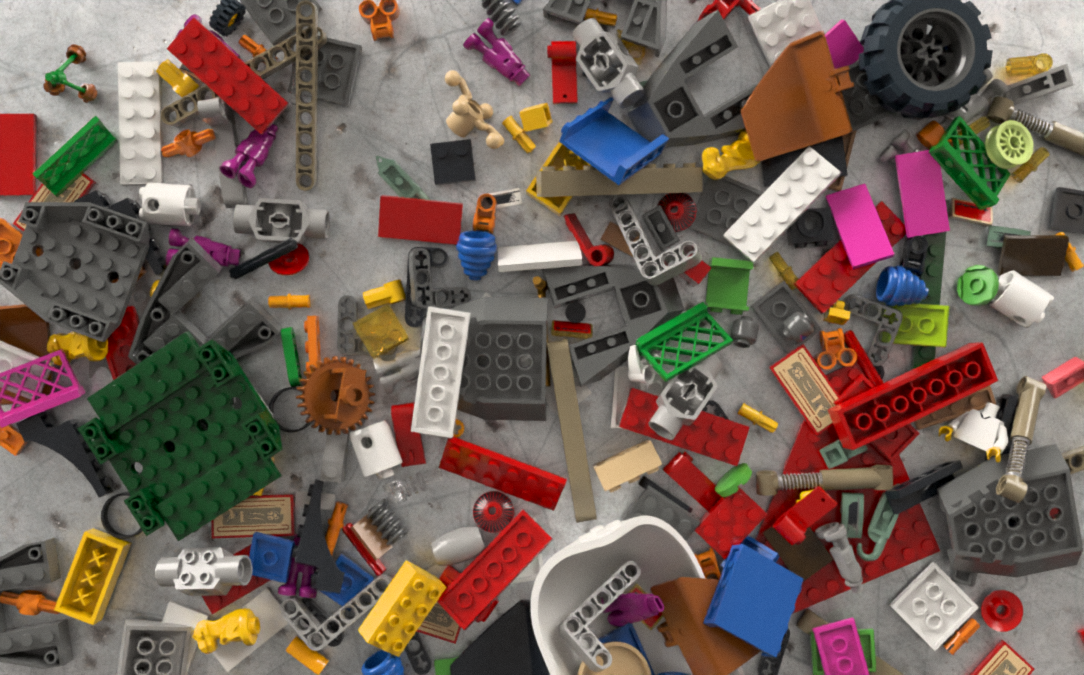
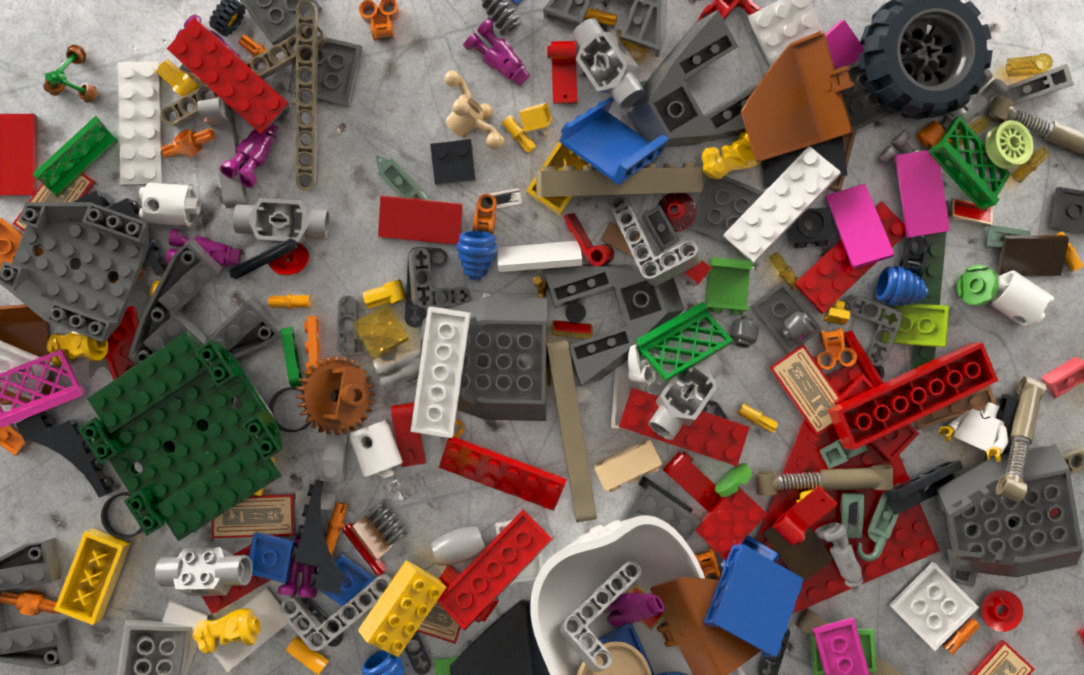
(497, 521): dish -> none

